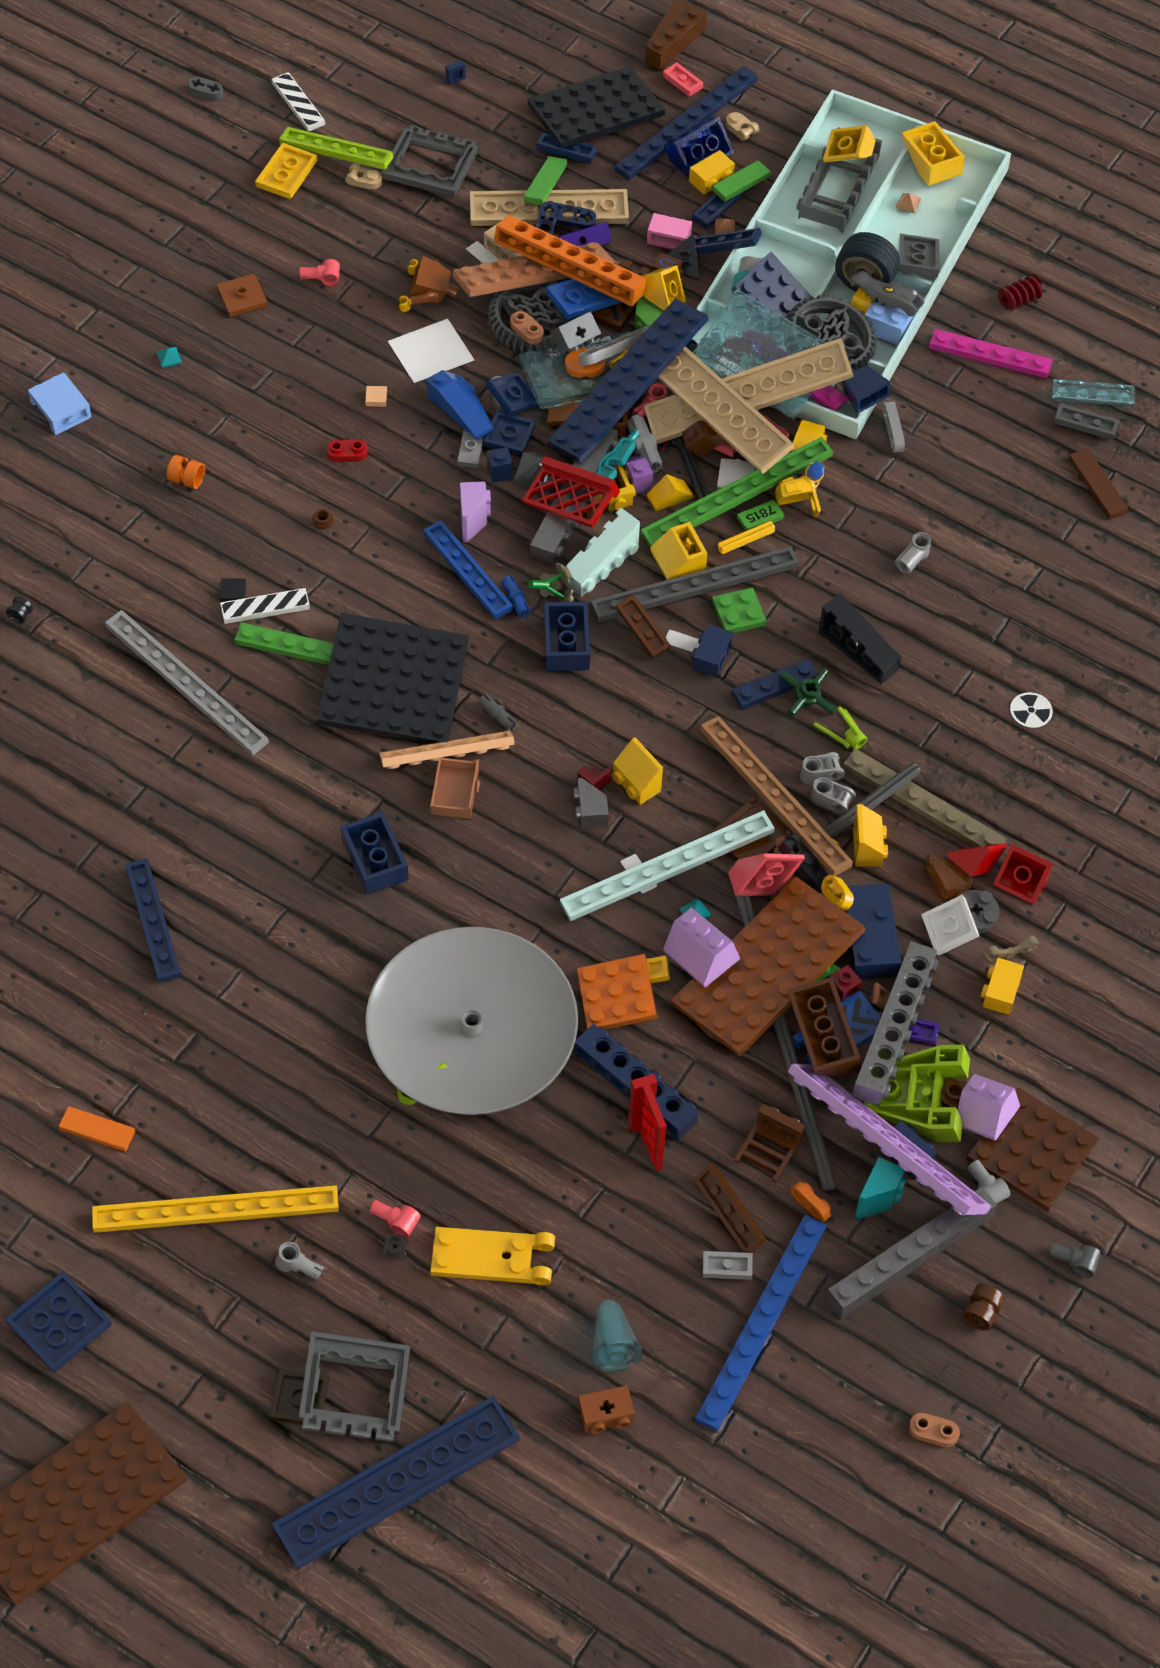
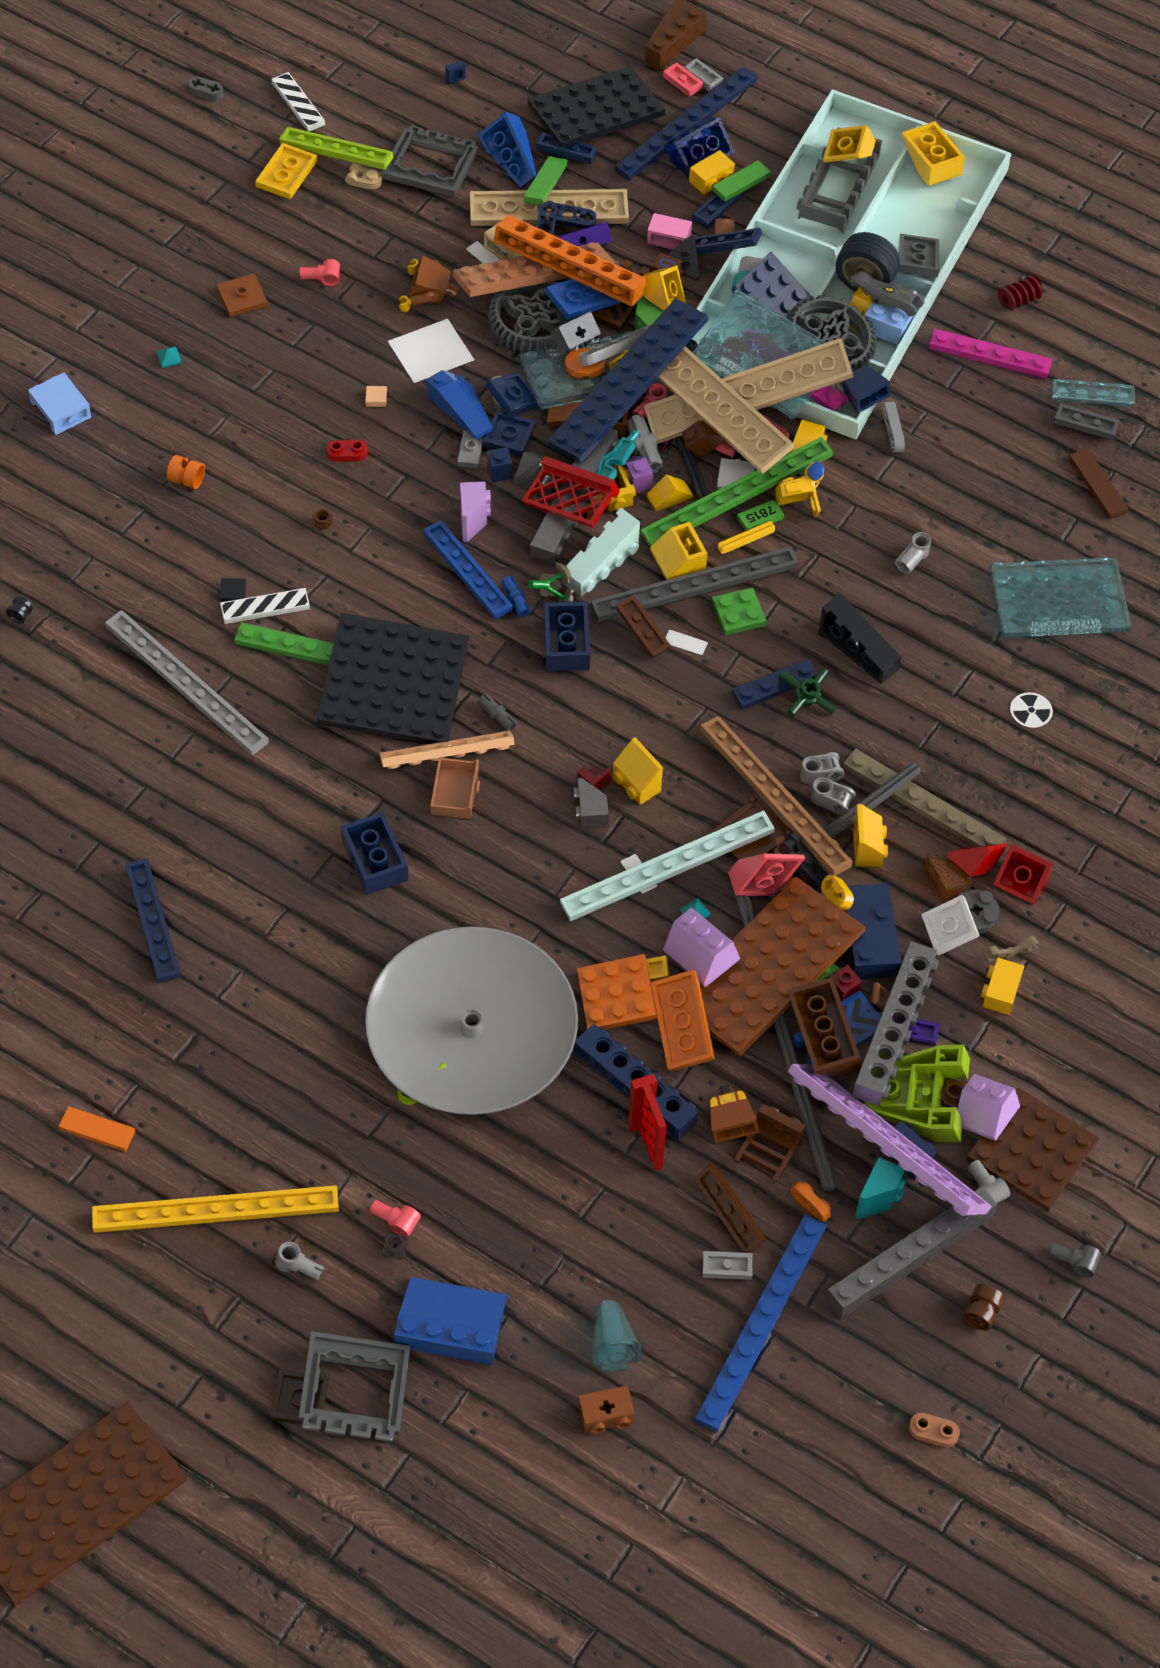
(58, 1322): dark blue plate -> none
(395, 1482): dark blue plate -> none
(450, 1320): none -> blue slope
(480, 1252): yellow hinge -> none
(509, 146): none -> blue wedge
(526, 327): nougat plate -> none
(682, 1020): none -> orange plate
(705, 74): none -> light grey plate
(712, 650): dark blue brick -> none
(731, 1115): none -> dark orange torso
(741, 126): tan plate -> none
(854, 736): lime plant -> none
(908, 202): nougat slope -> none
(1060, 597): none -> clear light blue plate

